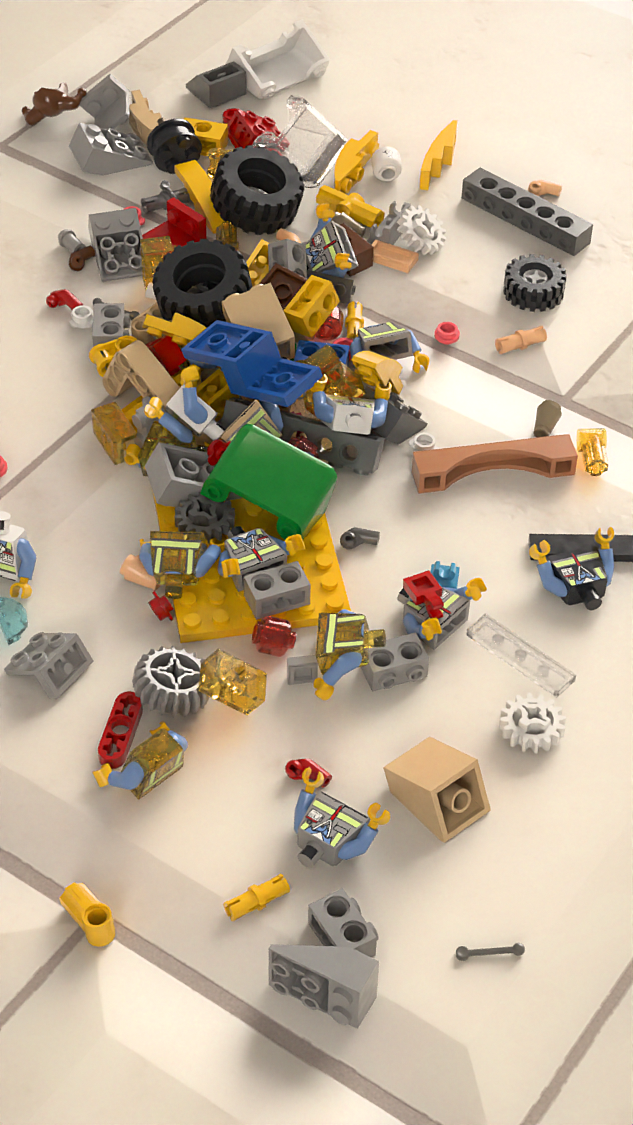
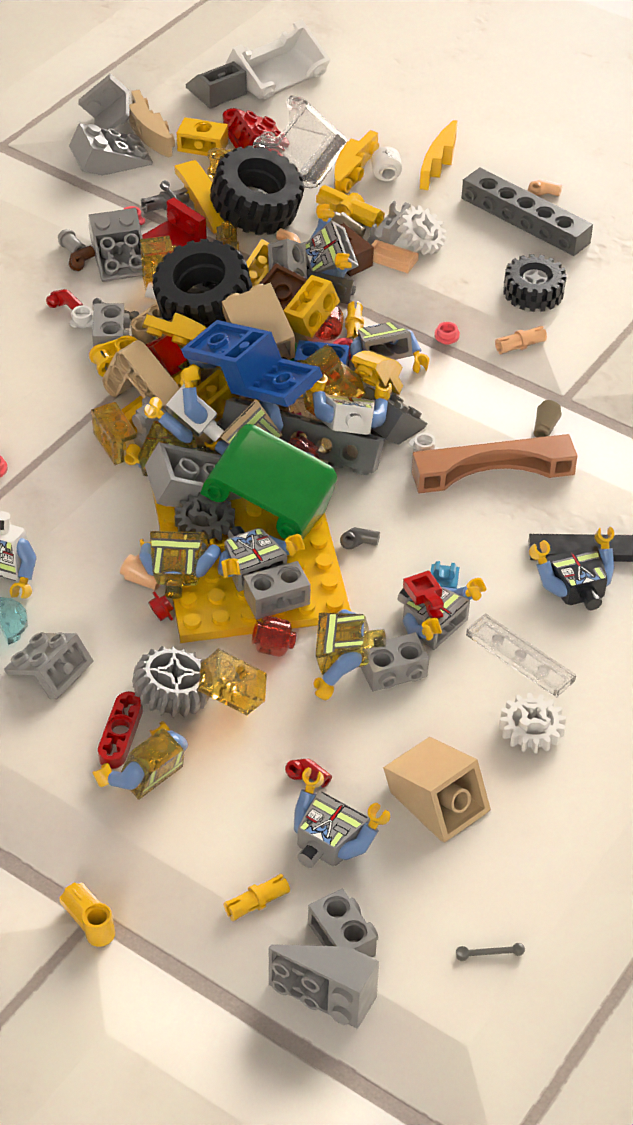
(51, 103): reddish brown piece -> none
(173, 144): black wheel -> none
(216, 450): red plate -> none
(302, 669): light grey tile -> none
(593, 445): clear yellow piece -> none

